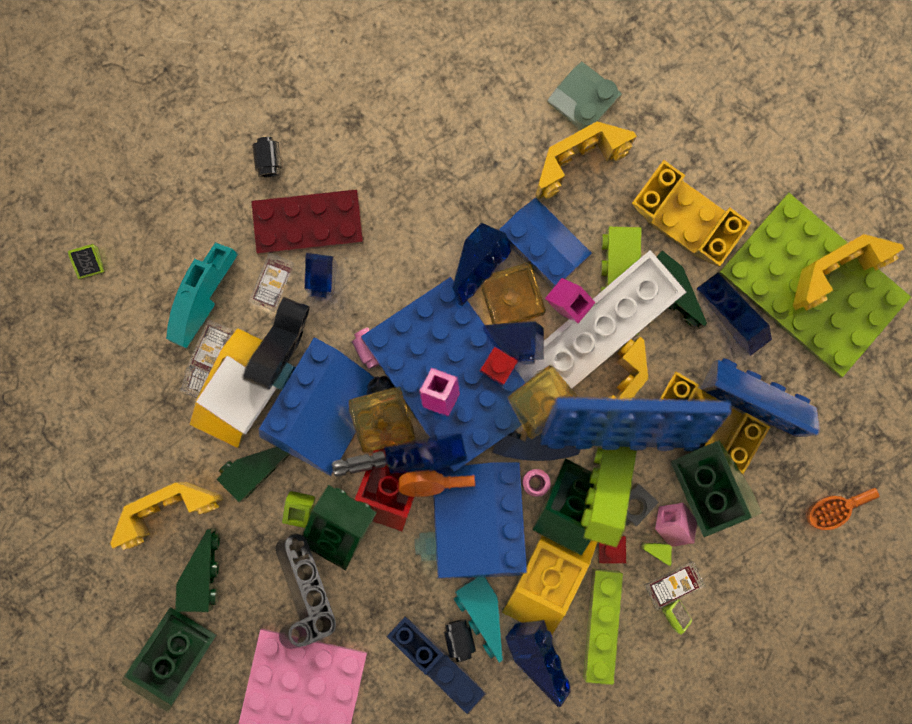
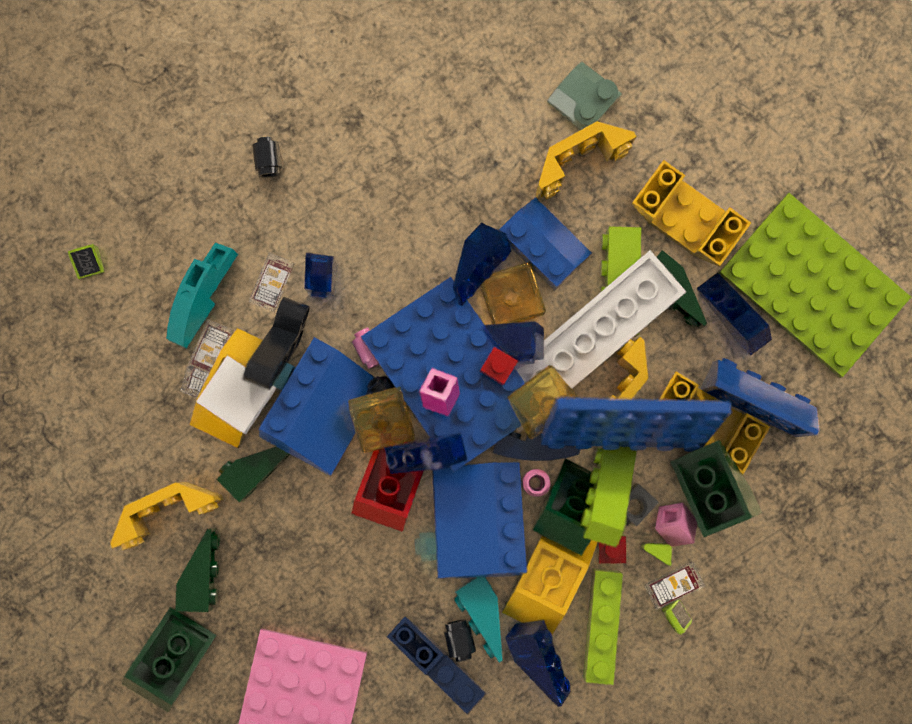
(298, 509): lime slope -> none
(299, 589): black beam -> none
(307, 222): dark red plate -> none
(337, 526): dark green slope -> none
(359, 464): dark grey axle -> none
(431, 483): orange piece -> none
(570, 300): dark pink brick -> none
(834, 511): orange piece -> none
(867, 249): yellow slope -> none

